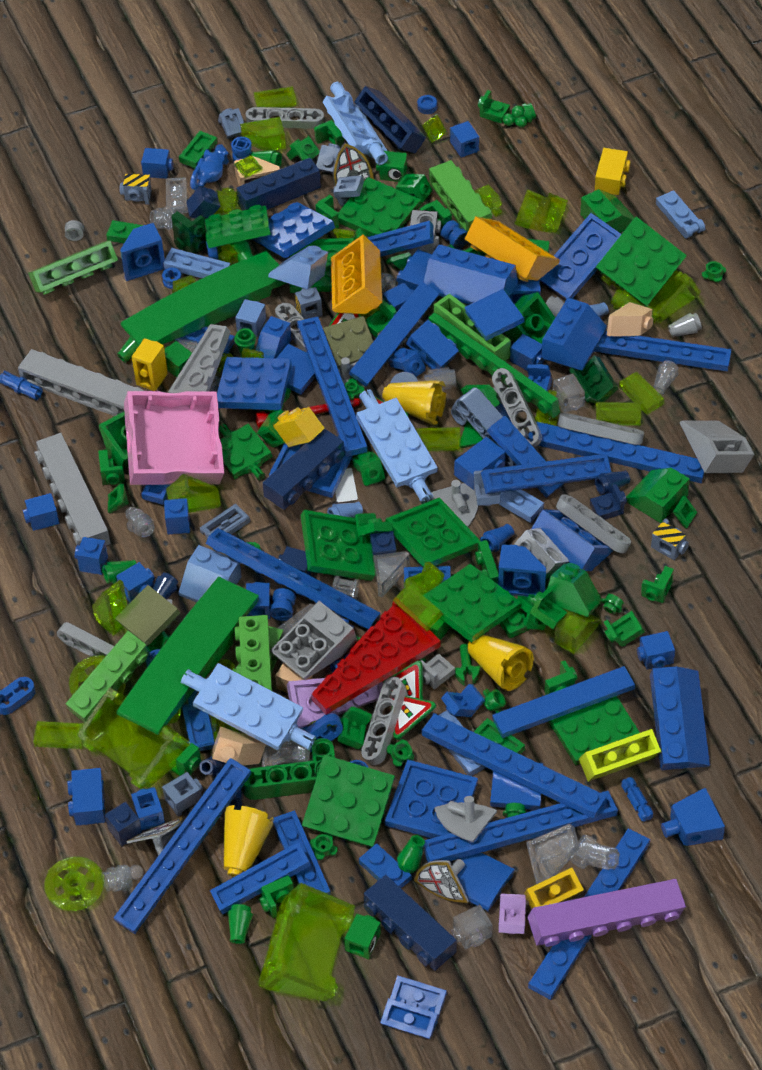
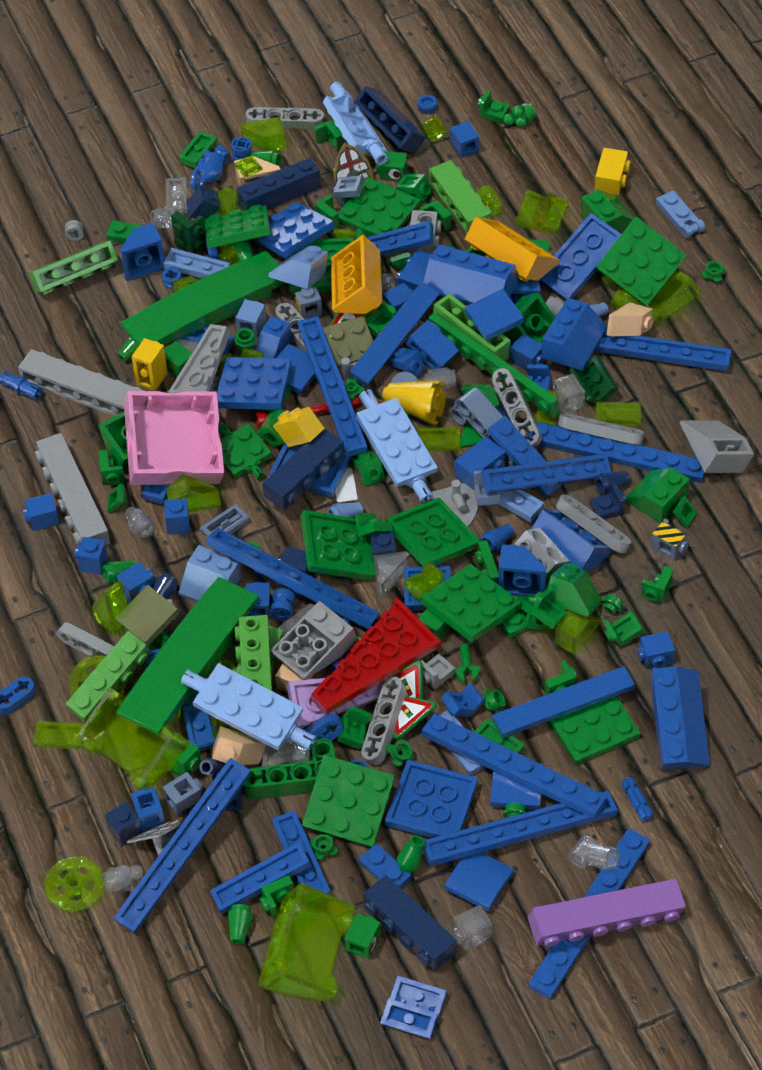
(87, 796): blue brick -> none
(136, 187): sand blue brick -> none
(156, 163): blue brick -> none
(231, 122): sand blue bracket -> none
(244, 837): yellow cone -> none
(276, 98): clear neon green tile -> none
(303, 149): green bracket -> none
(327, 157): sand blue bracket -> none
(346, 586): clear bush -> none
(418, 607): clear neon green tile -> none
(442, 880): shield -> none
(452, 232): blue wheel -> none
(465, 818): light grey shield -> none
(502, 660): yellow cone -> none
(512, 913): lavender bracket -> none
(552, 852): clear wing -> none
(555, 889): yellow brick -> none
(619, 755): neon yellow brick -> none
(641, 392): clear neon green tile -> none
(665, 376): clear cone -> none
(686, 325): light grey cone -> none
(695, 820): blue torso -> none

